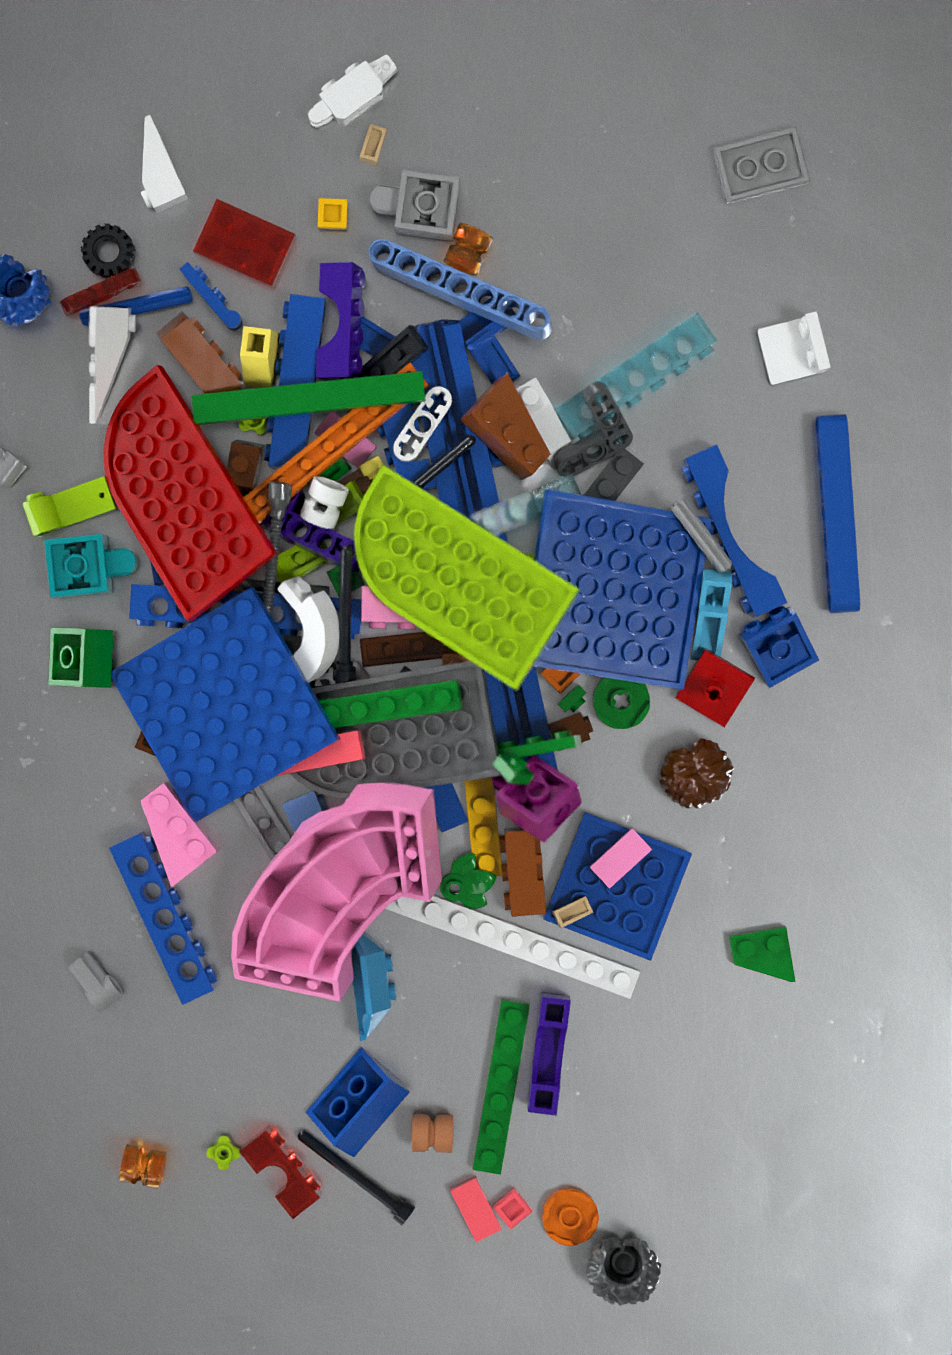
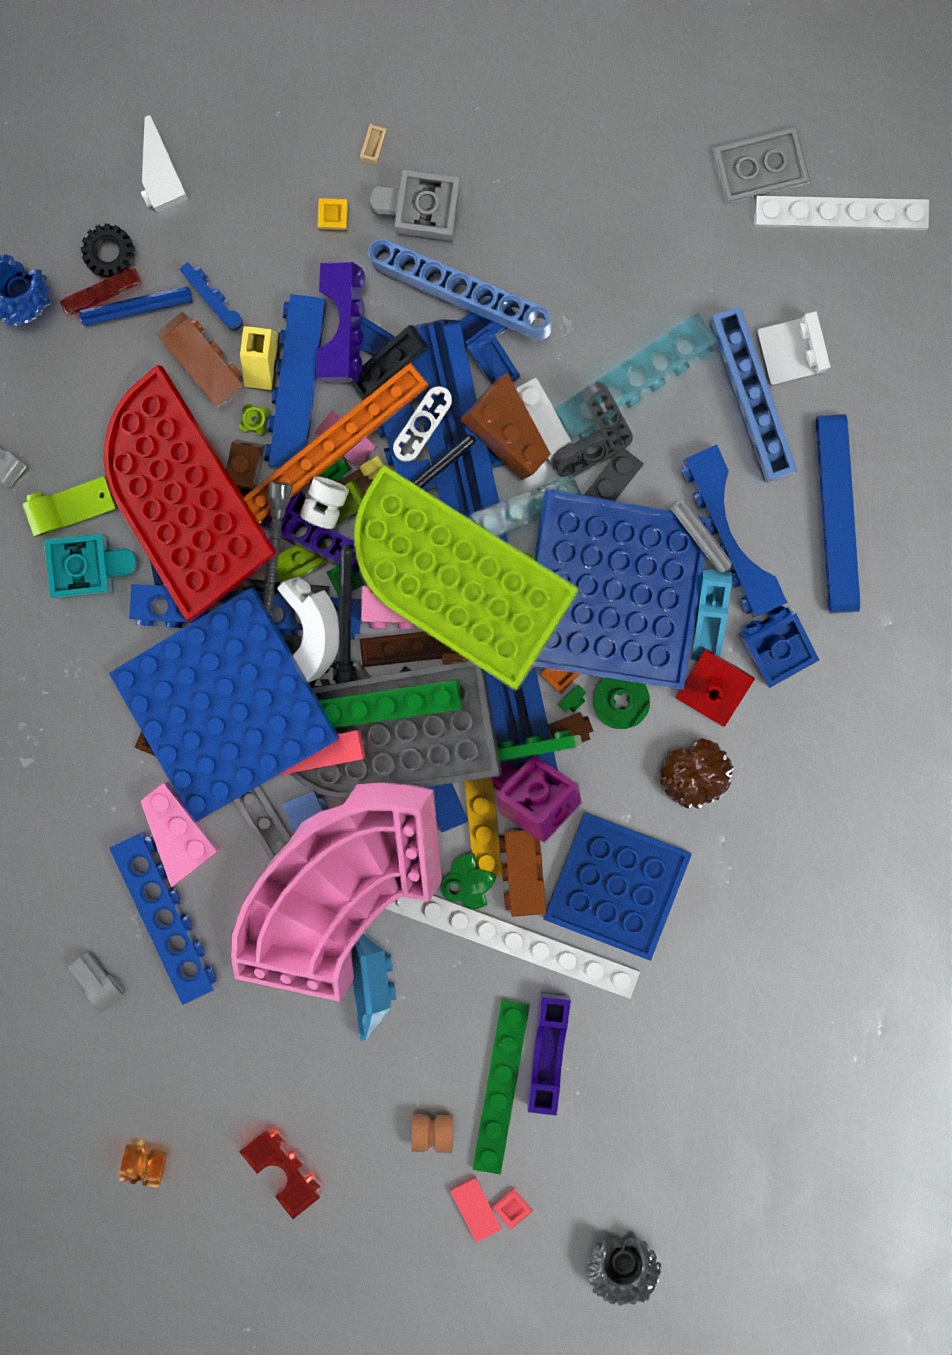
(80, 657): green slope -> none
(109, 335): white wedge -> none
(231, 1152): lime plate -> none
(244, 243): clear red plate -> none
(308, 398): green tile -> none
(352, 93): white hinge -> none
(357, 1102): blue slope -> none
(399, 1209): black piece -> none
(468, 249): clear orange wheel -> none
(513, 769): green plate -> none
(570, 1216): orange tile -> none
(572, 912): tan piece -> none
(620, 858): bright pink tile -> none
(753, 394): none -> medium blue brick
(764, 952): green wing -> none
(842, 213): none -> white plate

